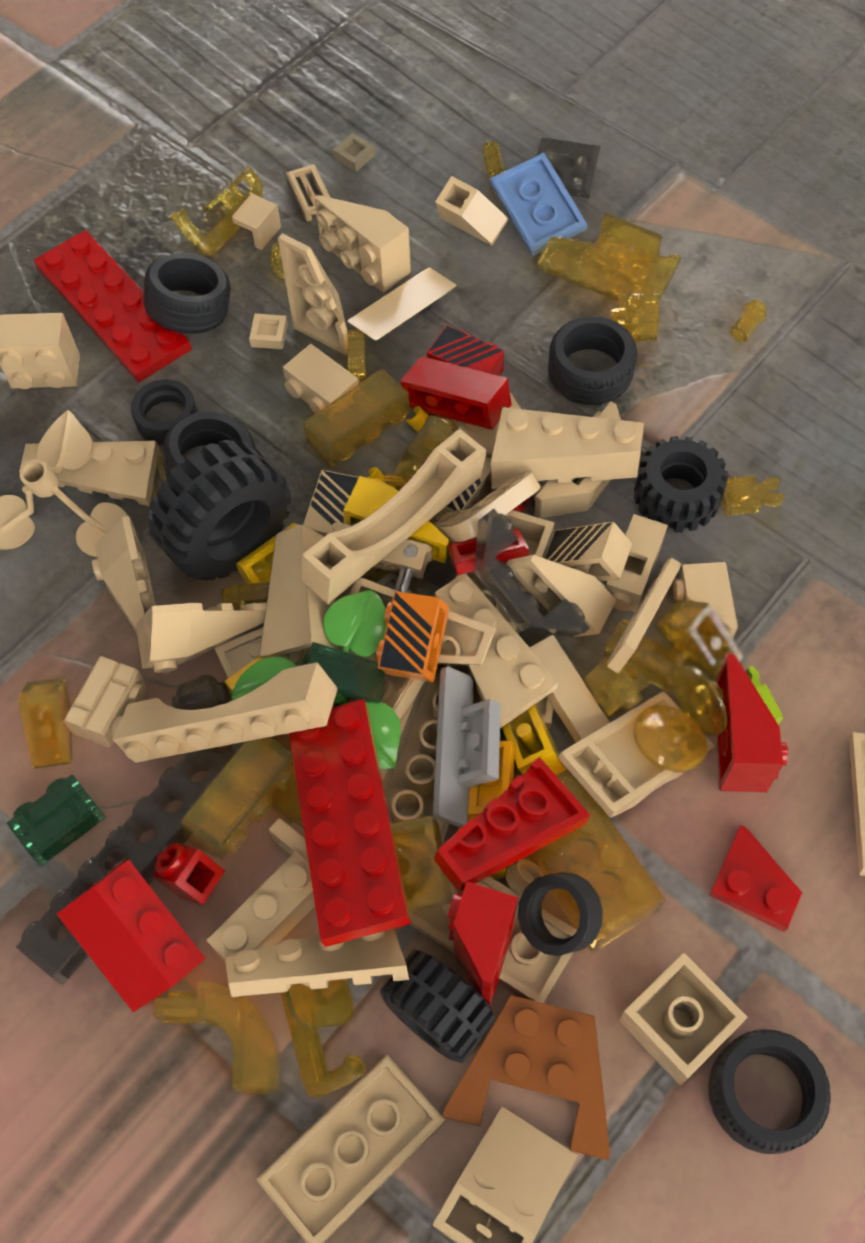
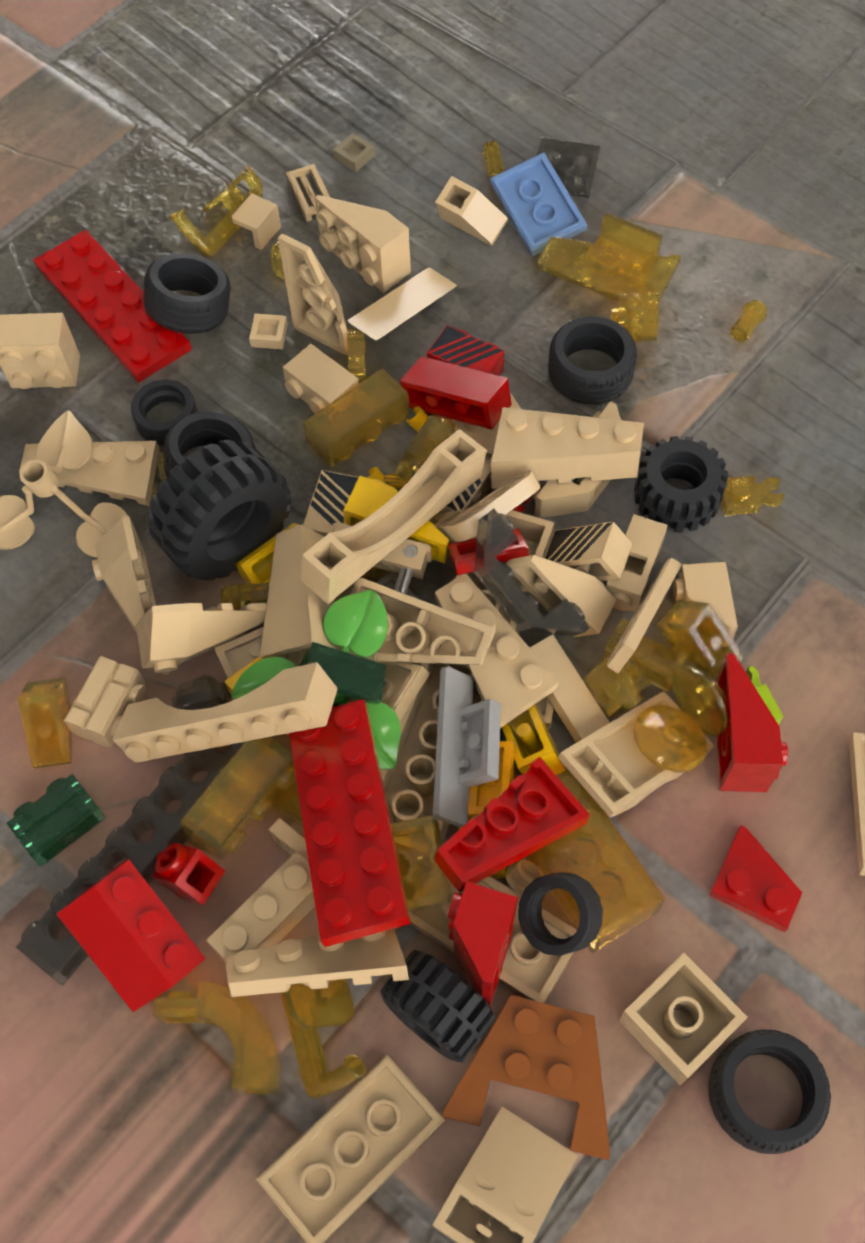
(412, 636): brick -> none

